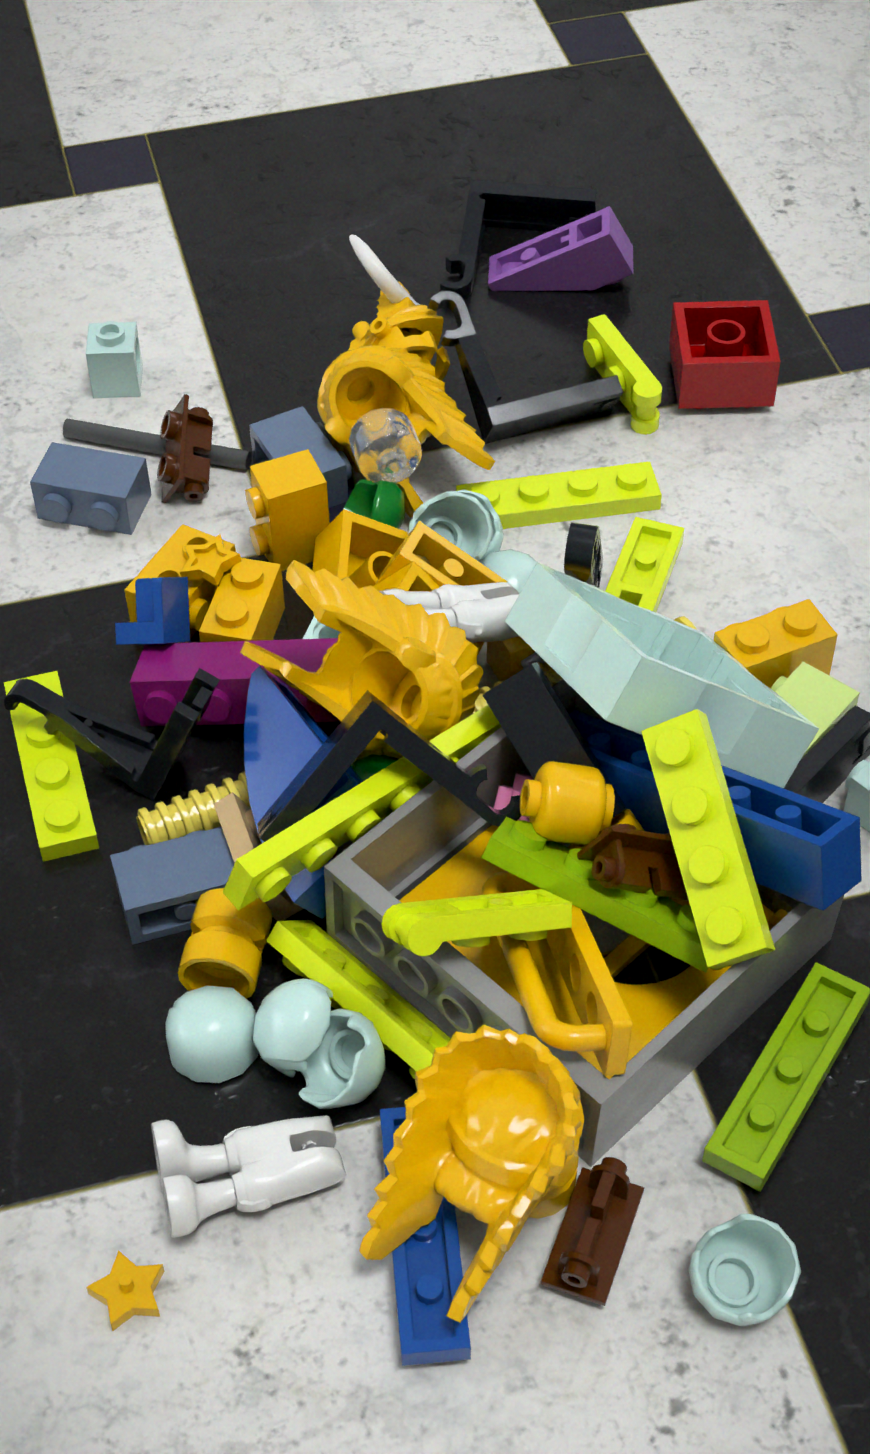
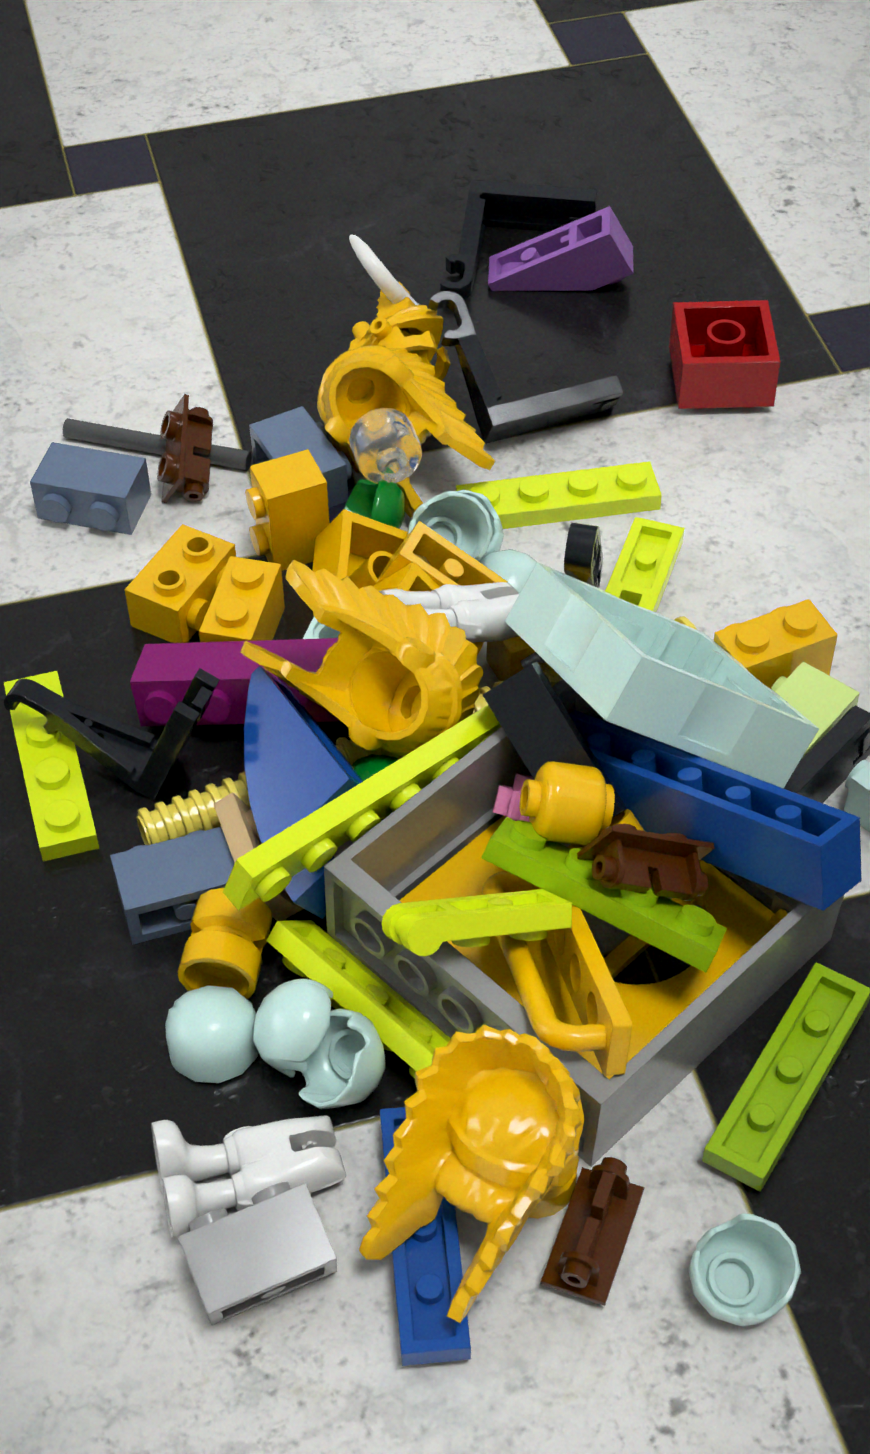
(114, 359): light aqua brick -> none
(128, 1290): yellow piece -> none
(160, 611): blue panel -> none
(209, 561): yellow piece -> none
(257, 1251): none -> light grey brick
(348, 742): black hinge -> none
(614, 356): neon yellow plate -> none
(707, 840): neon yellow plate -> none

